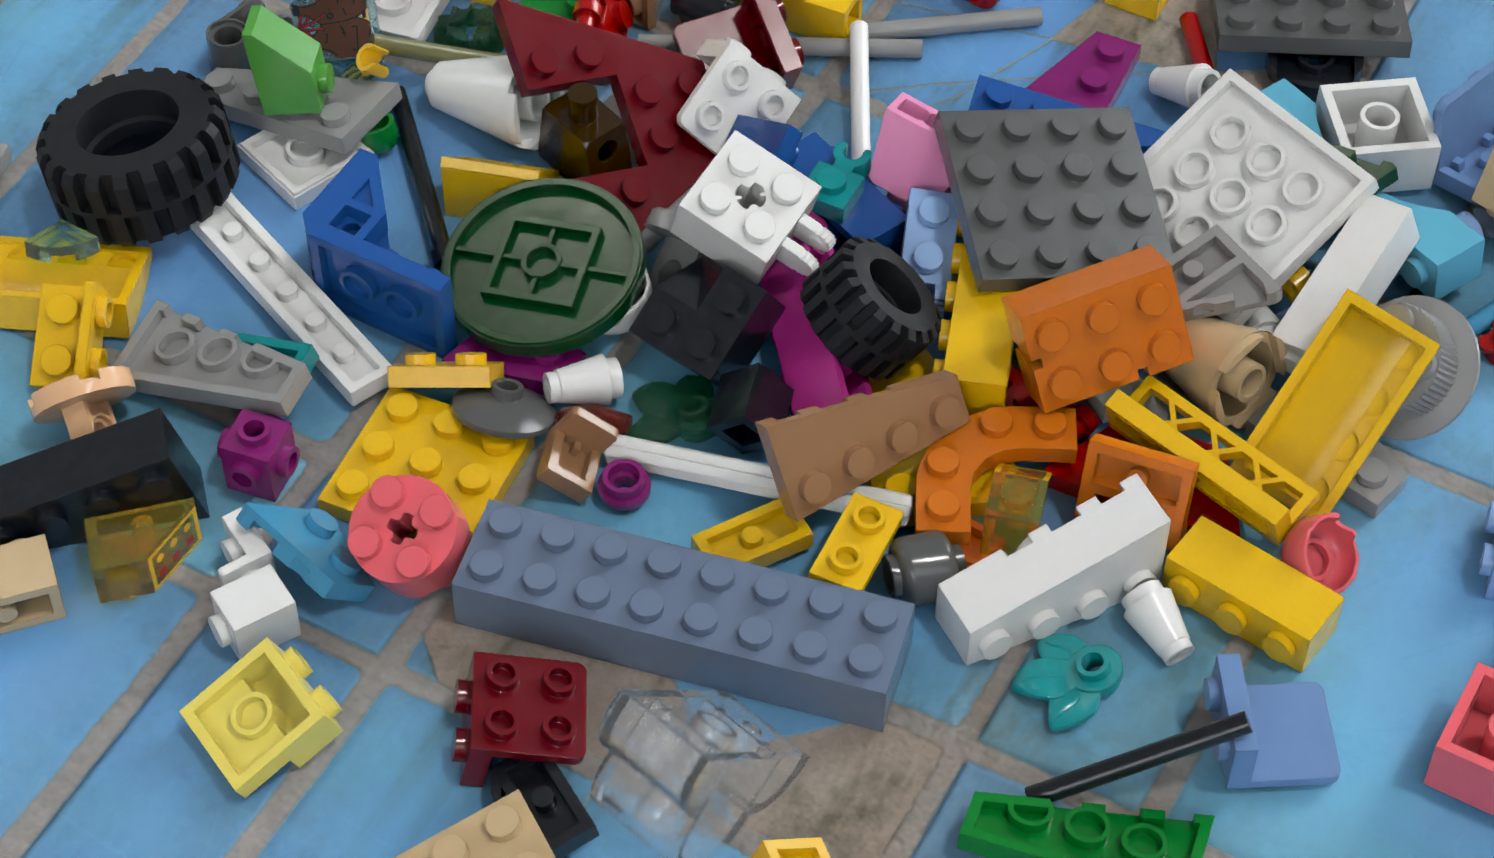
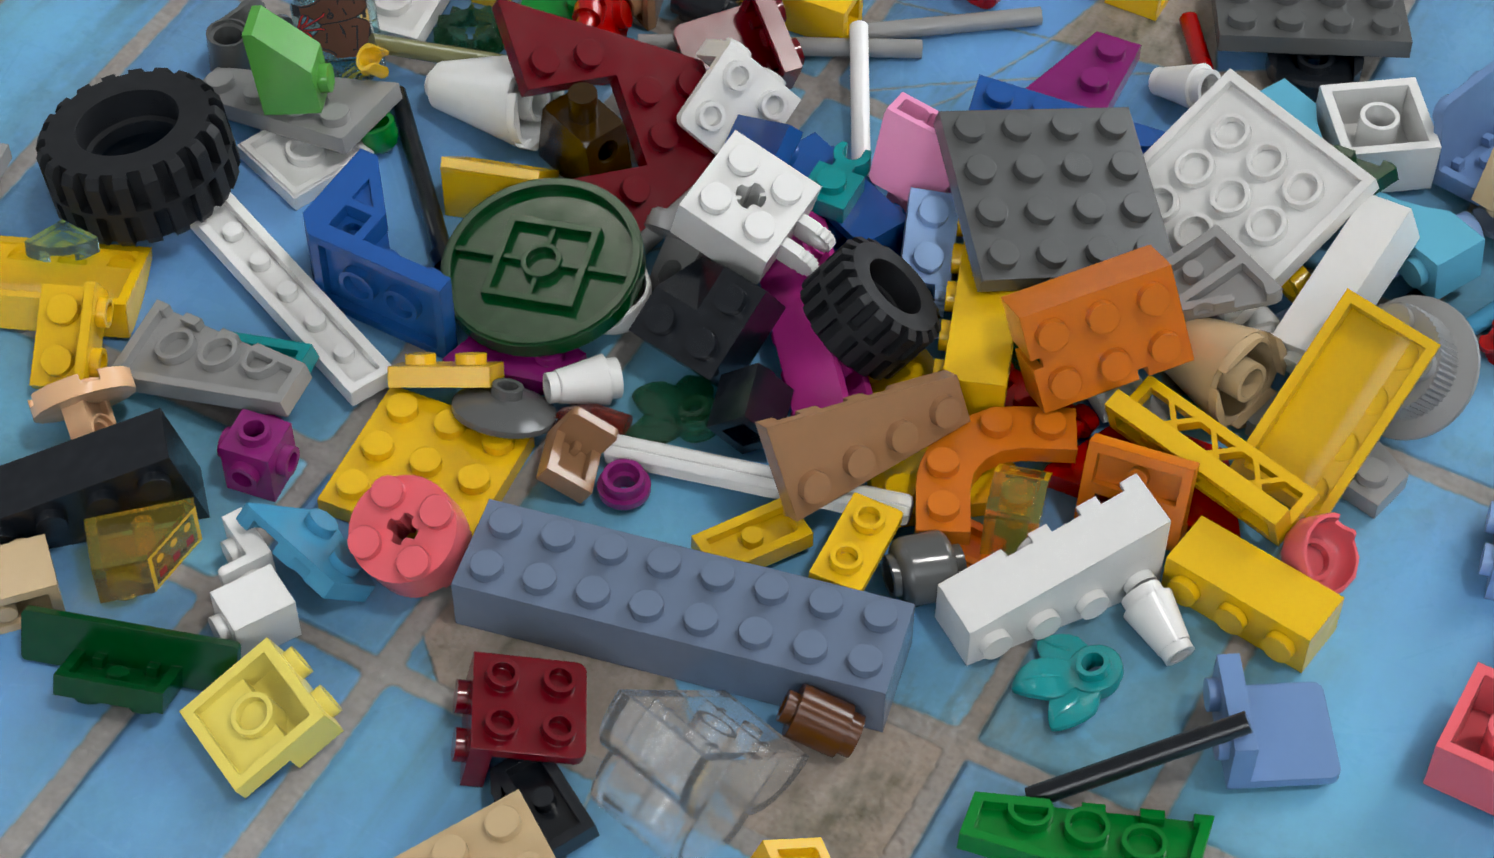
(122, 660): none -> dark green bracket
(820, 721): none -> reddish brown brick

